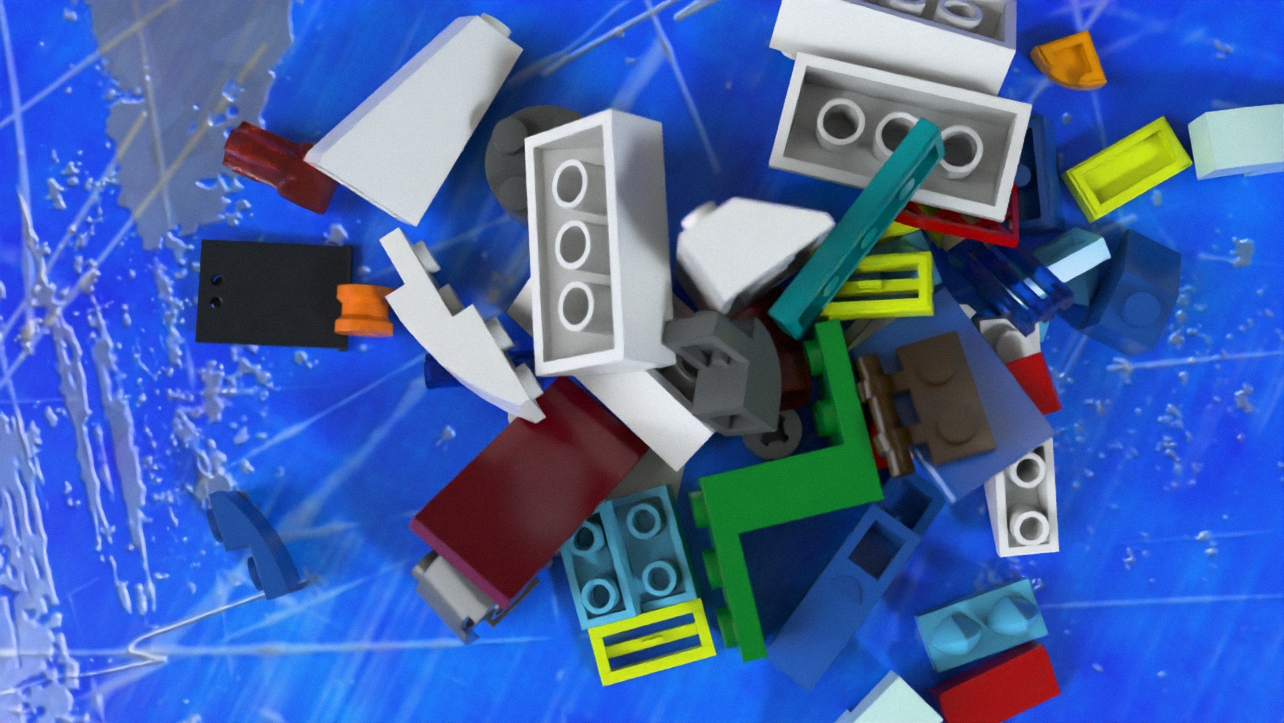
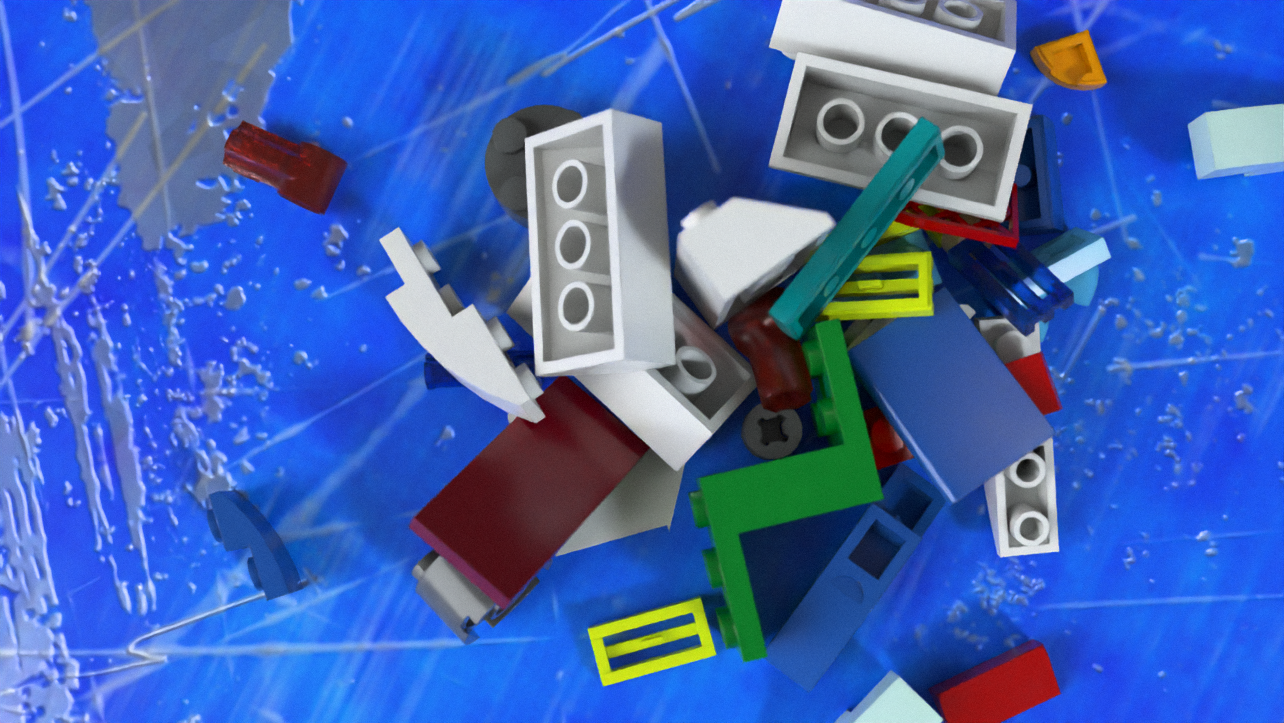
(271, 294): black container -> none
(364, 311): orange wheel -> none
(419, 121): white slope -> none
(630, 559): medium azure slope -> none
(736, 371): dark grey brick -> none
(942, 398): dark brown plate -> none
(980, 624): medium azure tile -> none
(1126, 169): neon yellow tile -> none
(1134, 296): blue slope -> none

